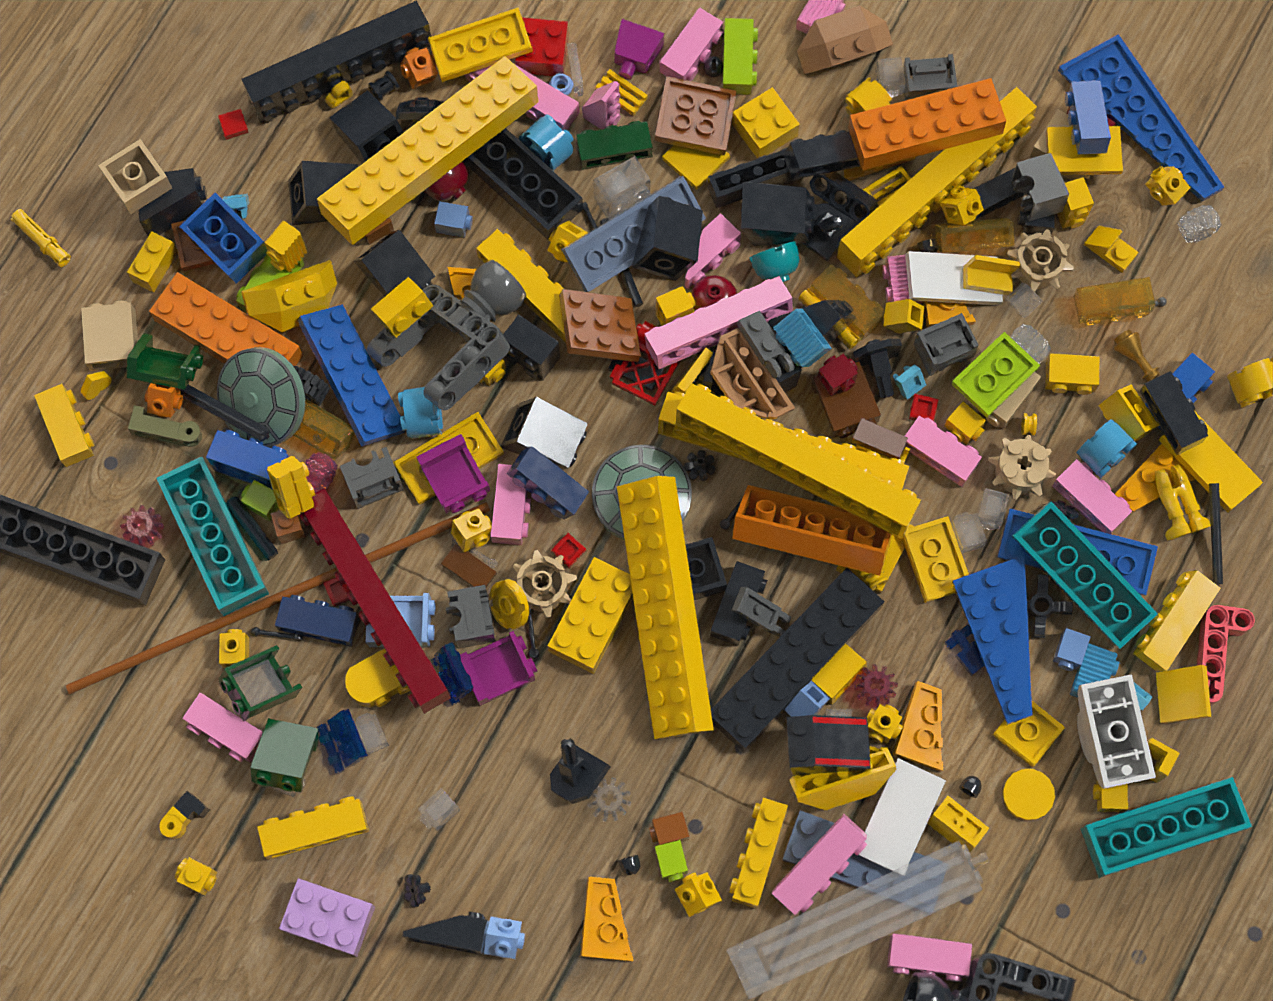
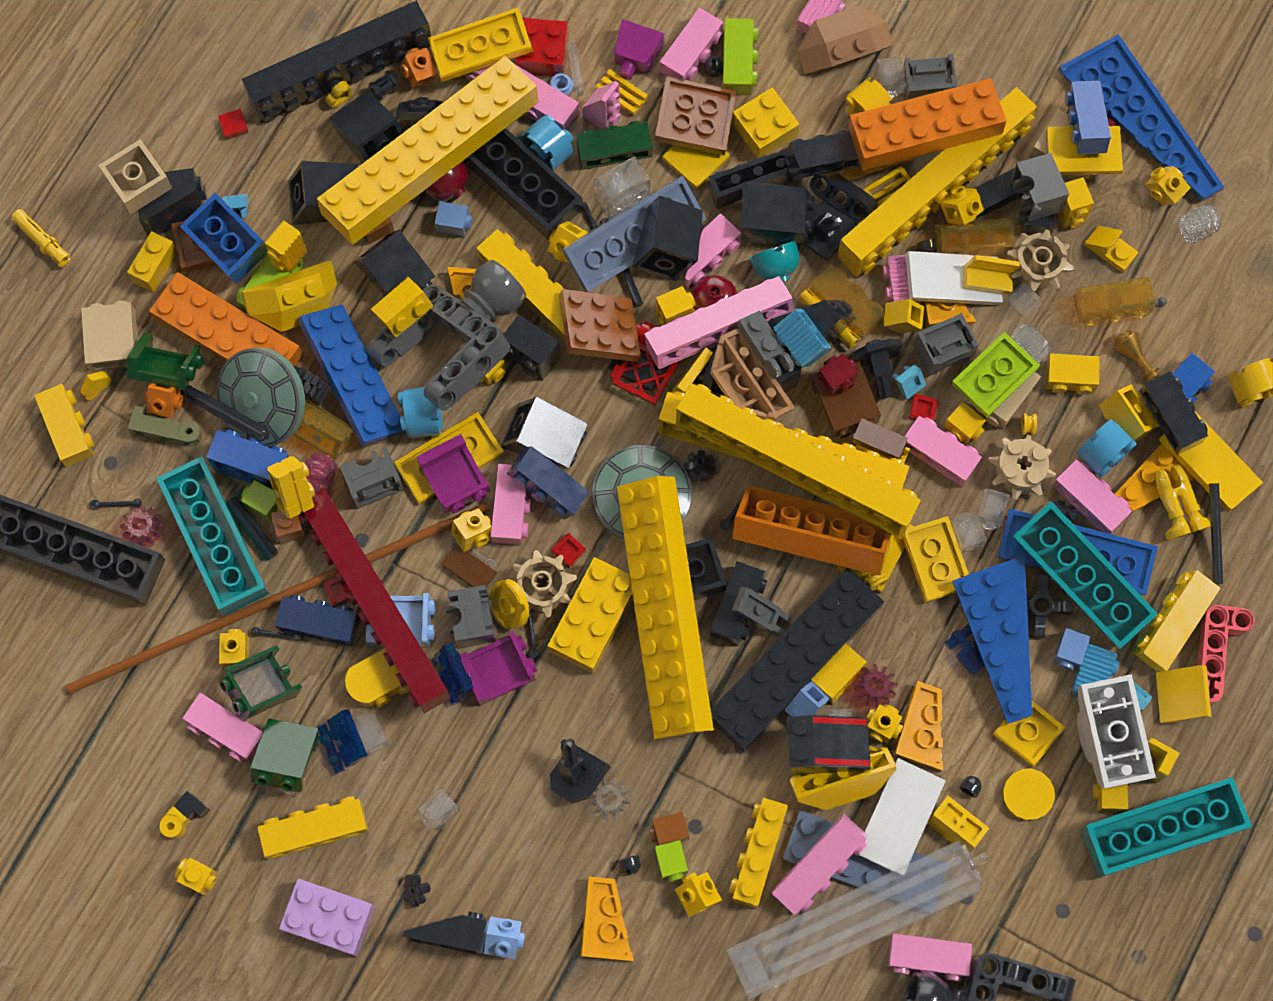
(95, 504): none -> black hinge

